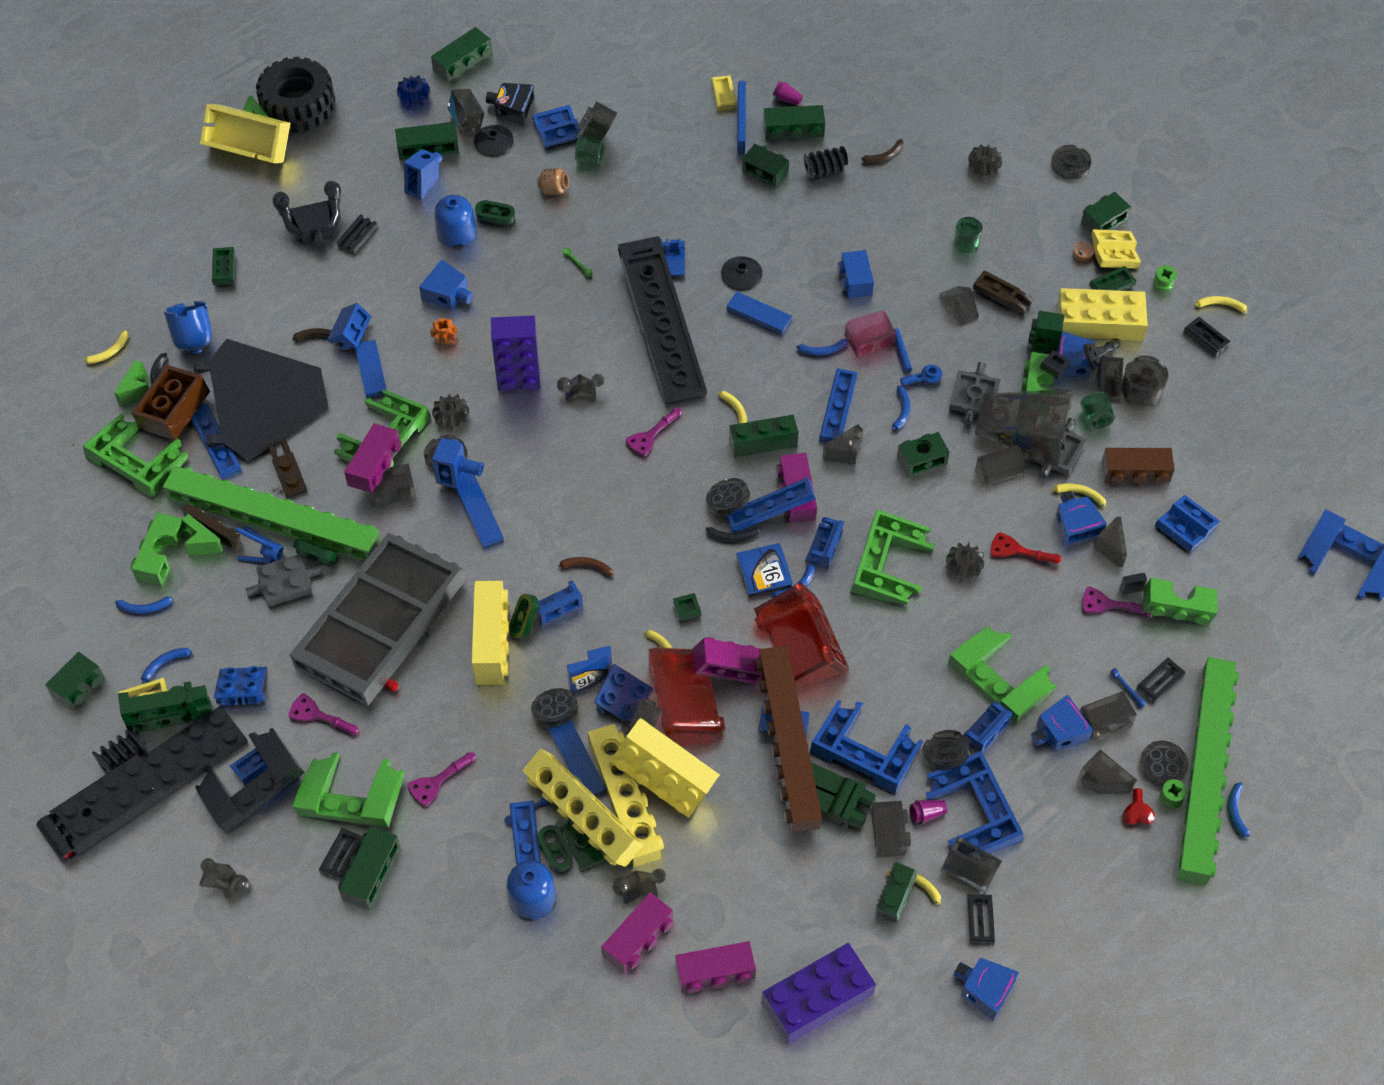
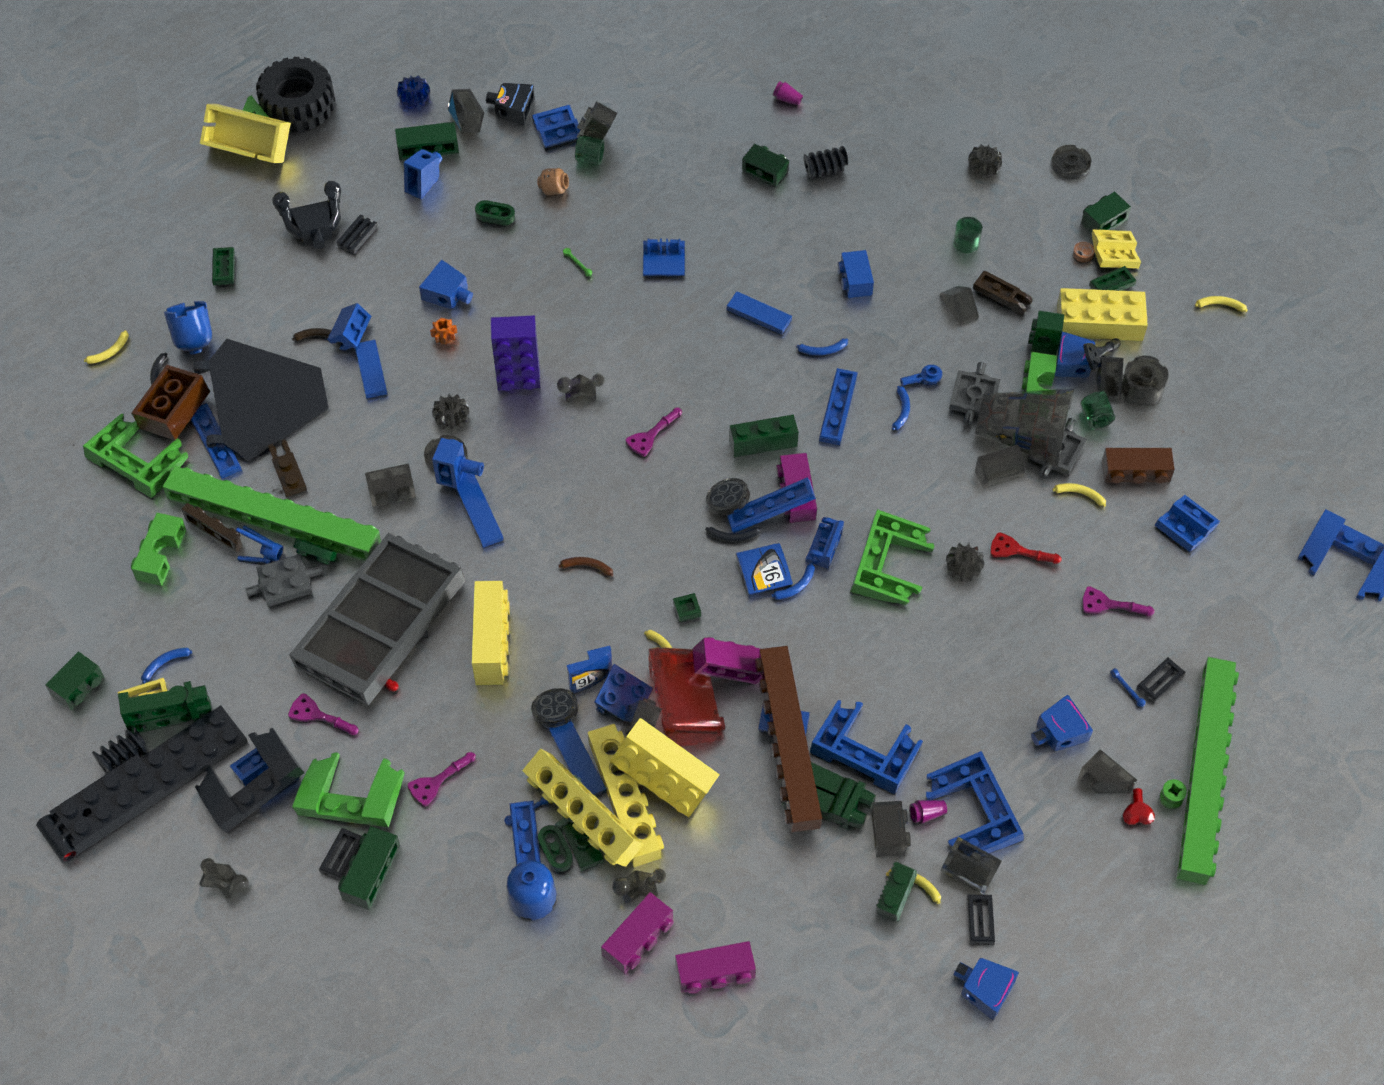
(132, 385): bright green slope -> none
(143, 609): blue piece -> none
(201, 539): bright green slope -> none
(240, 683): blue hinge -> none
(372, 458): magenta brick -> none
(406, 418): bright green wedge -> none
(454, 221): blue cylinder -> none
(461, 54): dark green brick -> none
(493, 140): black dish -> none
(524, 616): dark green plate -> none
(559, 603): blue hinge -> none
(661, 319): black hinge -> none
(723, 93): light yellow tile -> none
(735, 404): light yellow piece -> none
(741, 117): blue tile -> none
(741, 273): black dish -> none
(794, 122): dark green brick -> none
(801, 624): clear red windscreen -> none
(818, 993): dark purple brick -> none
(843, 447): clear smoke slope -> none
(870, 333): clear pink piece -> none
(884, 156): dark brown piece -> none
(902, 352): blue piece -> none
(935, 454): dark green brick -> none
(946, 750): clear smoke tile -> none
(970, 663): bright green wedge -> none
(988, 727): blue hinge -> none
(1055, 364): black tile -> none
(1078, 519): blue torso -> none
(1109, 715): clear smoke brick -> none
(1112, 543): clear smoke slope -> none
(1133, 583): black tile -> none
(1160, 280): bright green wheel -> none
(1162, 601): bright green arch -> none
(1163, 762): tile -> none
(1204, 338): black tile -> none
(1233, 810): blue piece -> none

